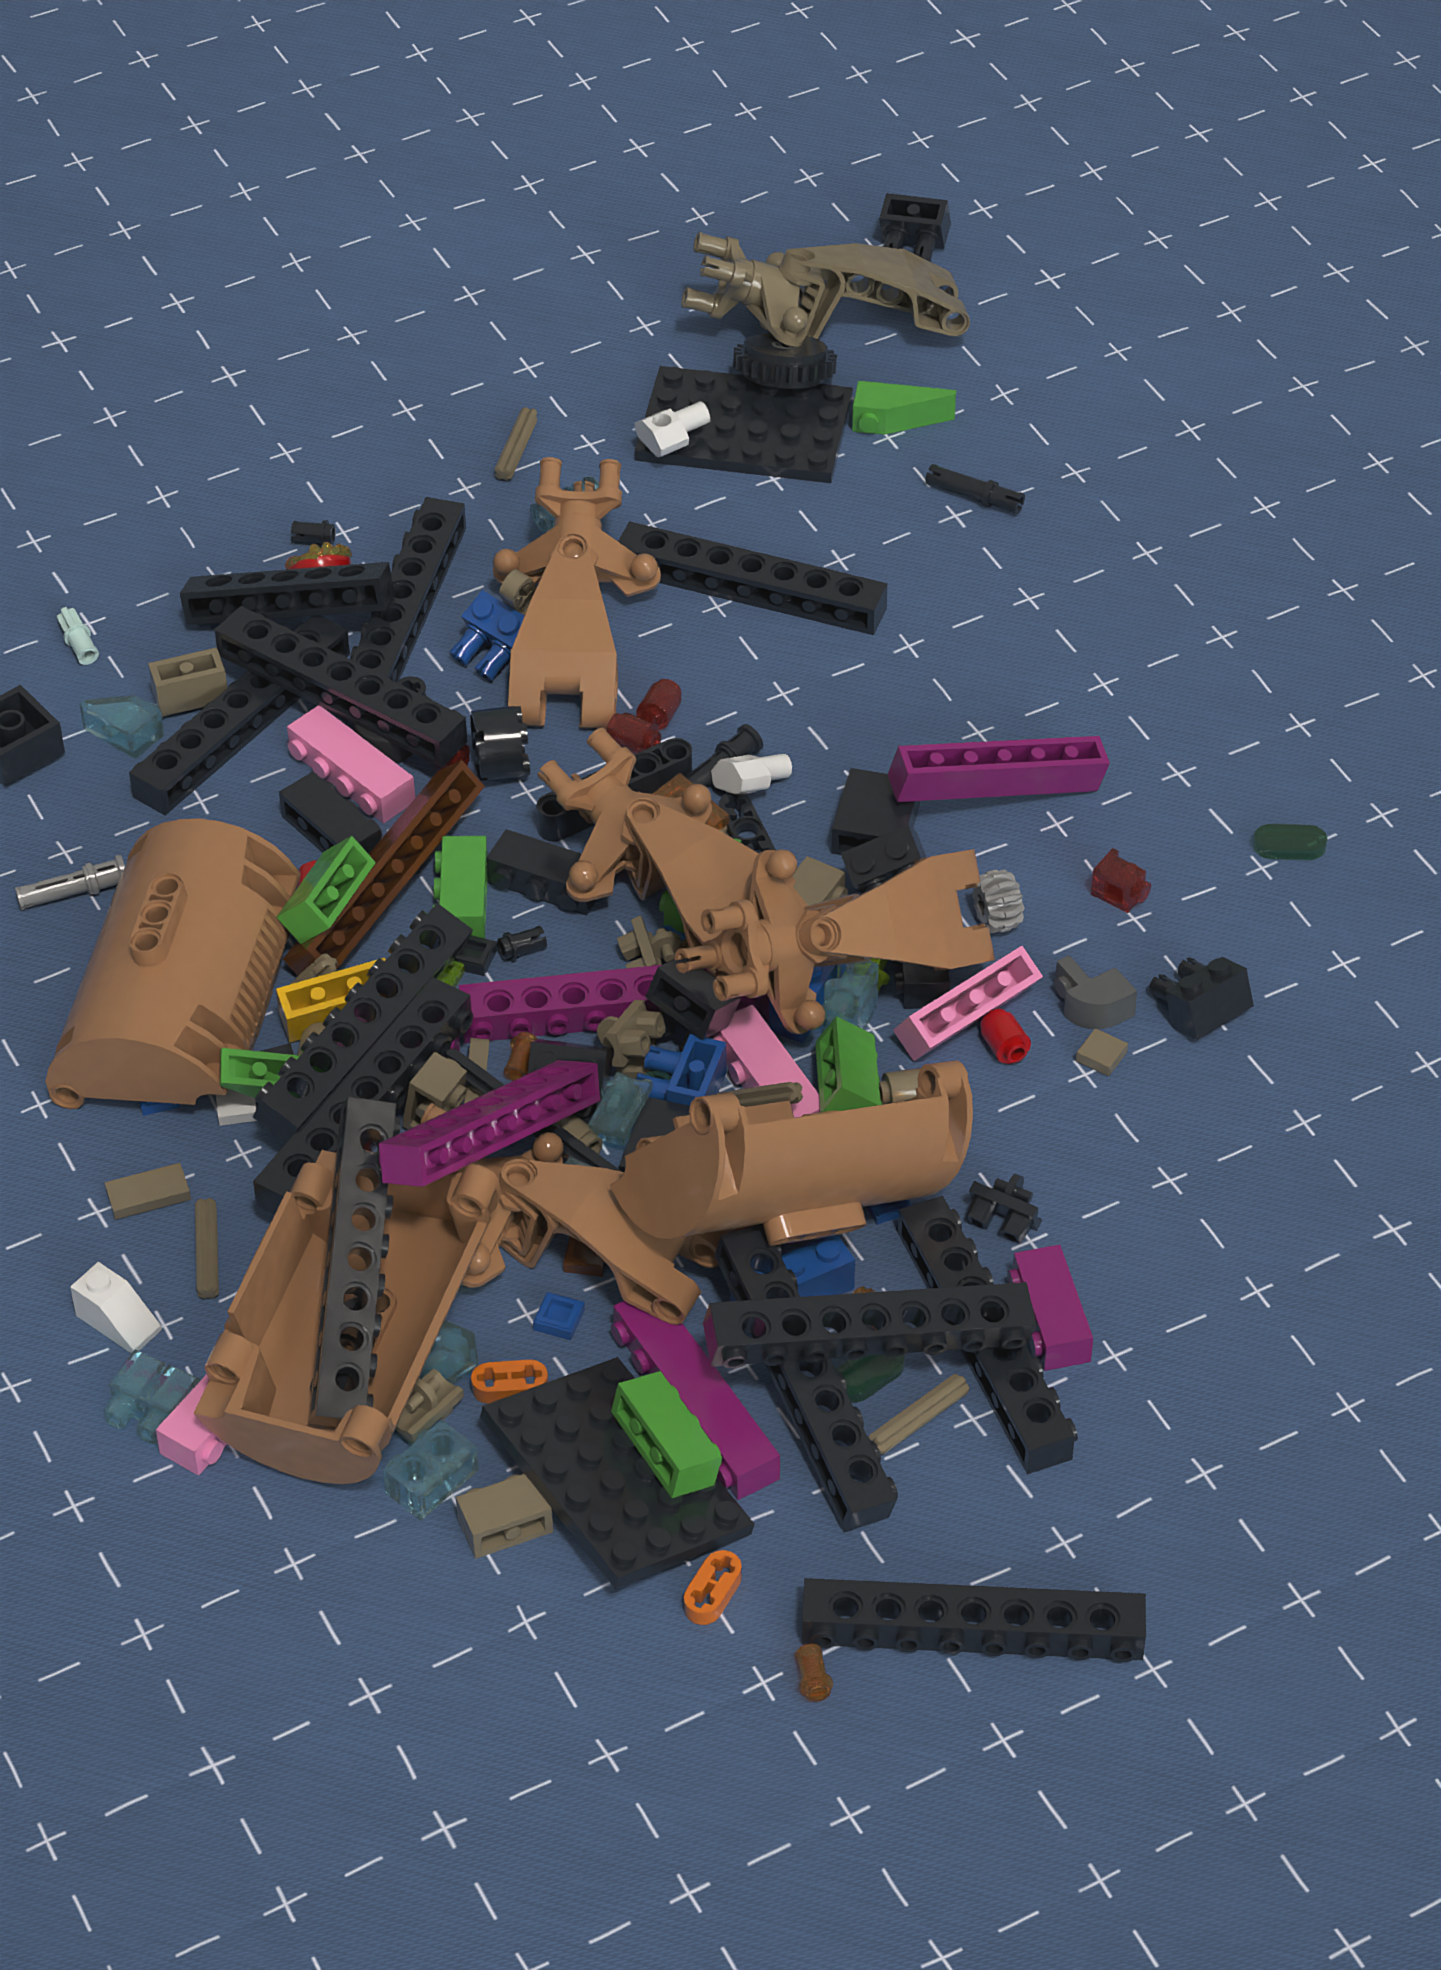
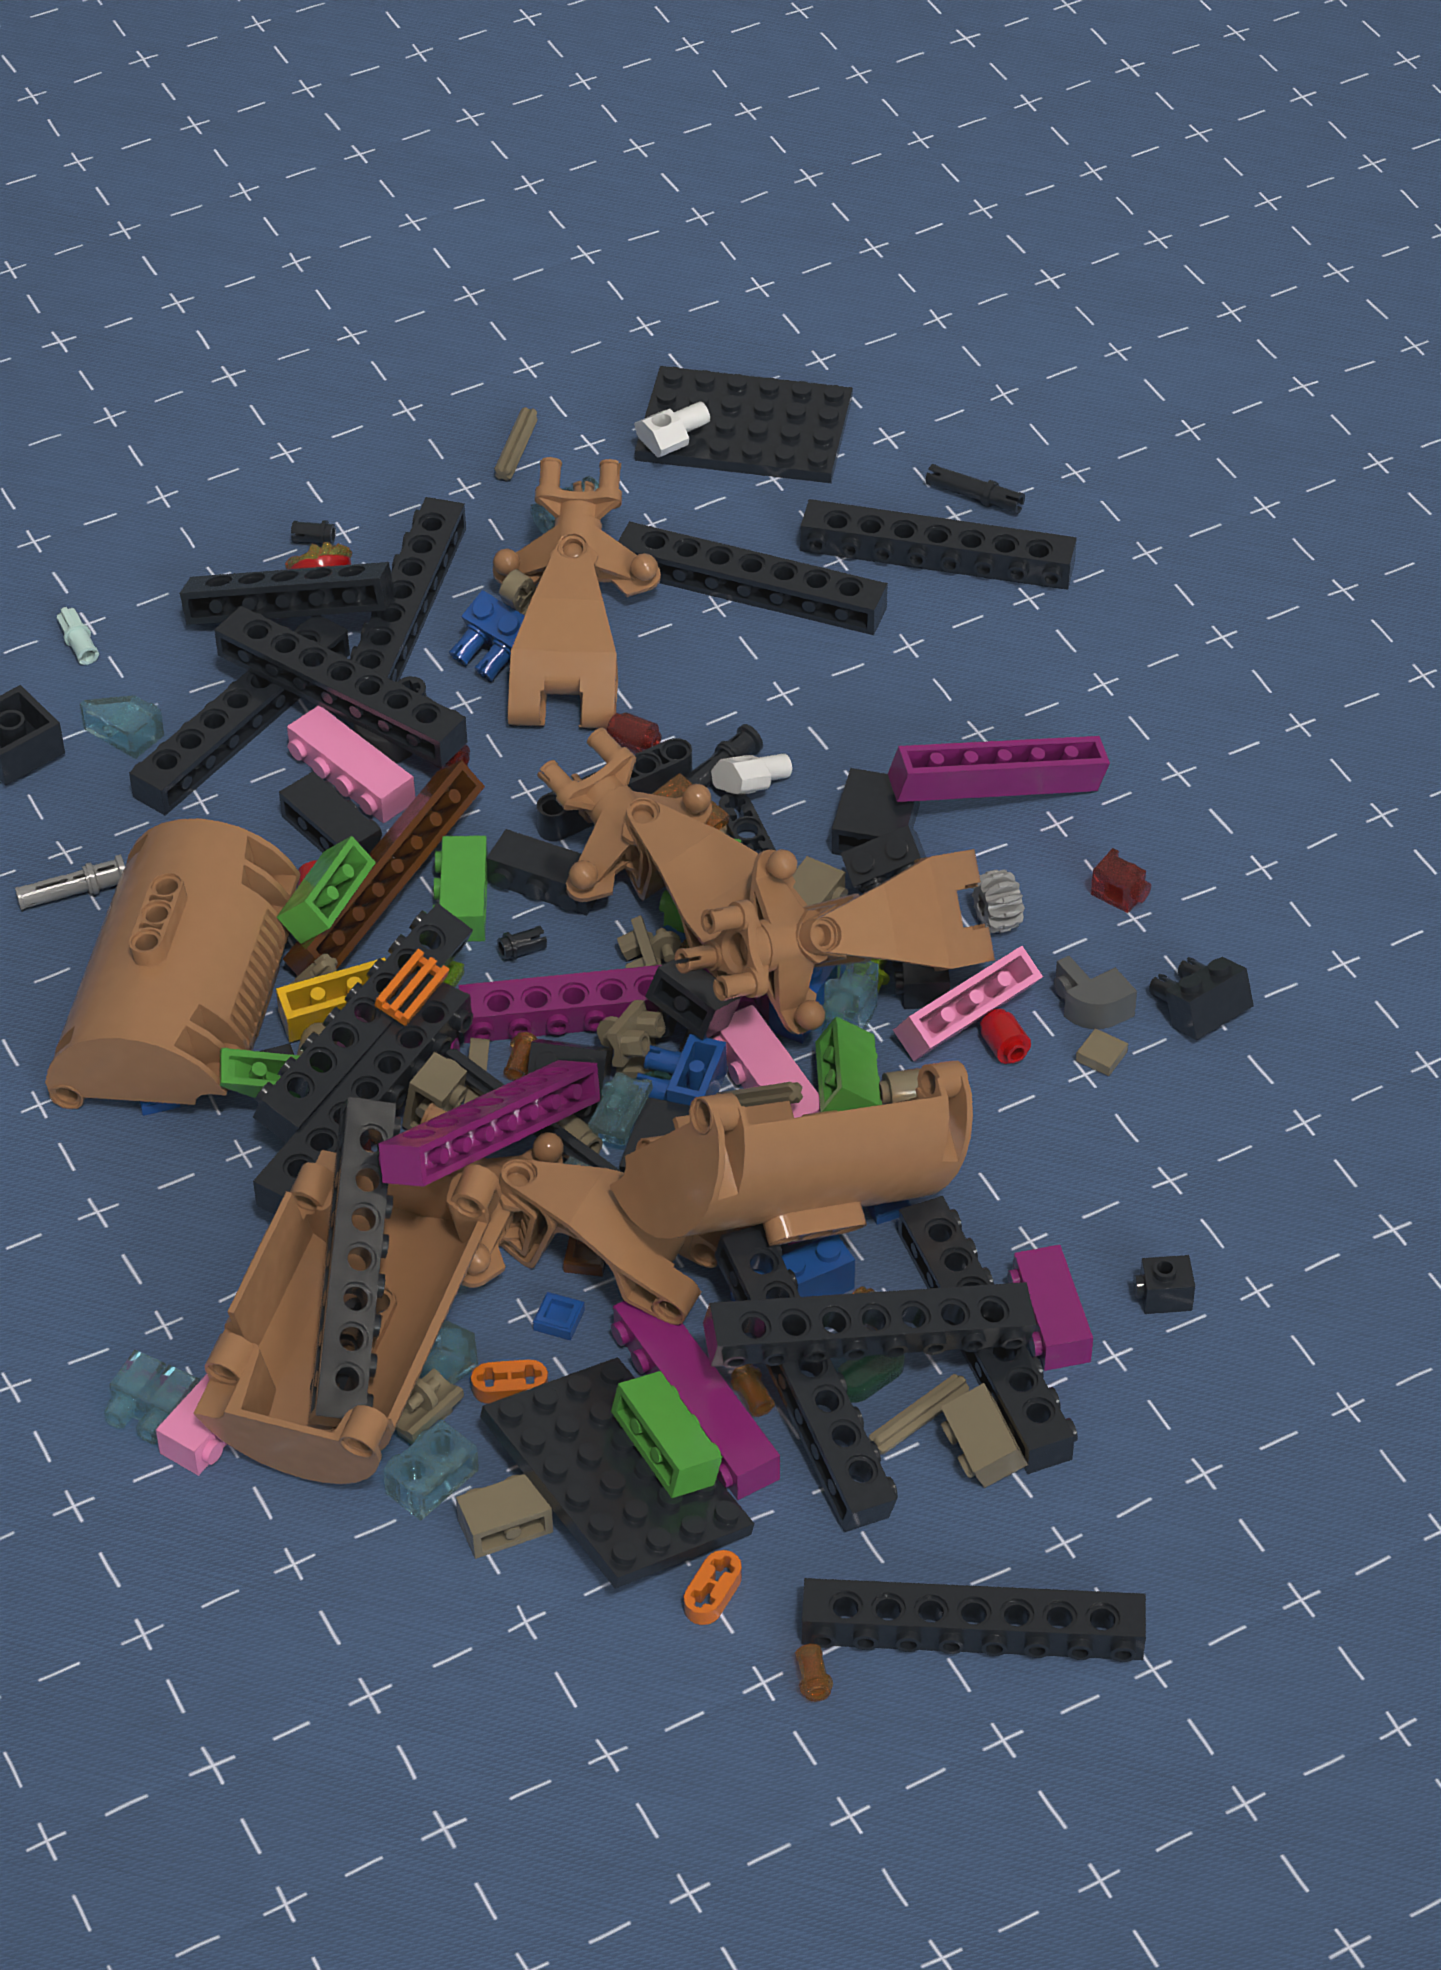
(113, 1308): white slope -> none
(147, 1191): dark tan tile -> none
(187, 681): dark tan brick -> none
(206, 1248): dark tan axle -> none
(235, 1108): white tile -> none
(427, 966): none -> orange tile
(477, 955): black tile -> none
(499, 743): black brick -> none
(660, 702): clear red brick -> none
(748, 1381): none -> clear orange pin
(784, 366): black gear -> none
(825, 274): dark tan piece -> none
(896, 407): bright green slope -> none
(915, 222): black brick -> none
(938, 544): none -> black brick
(983, 1436): none -> dark tan brick
(1005, 1200): black hips -> none
(1165, 1284): none -> black brick
(1290, 841): clear green tile -> none

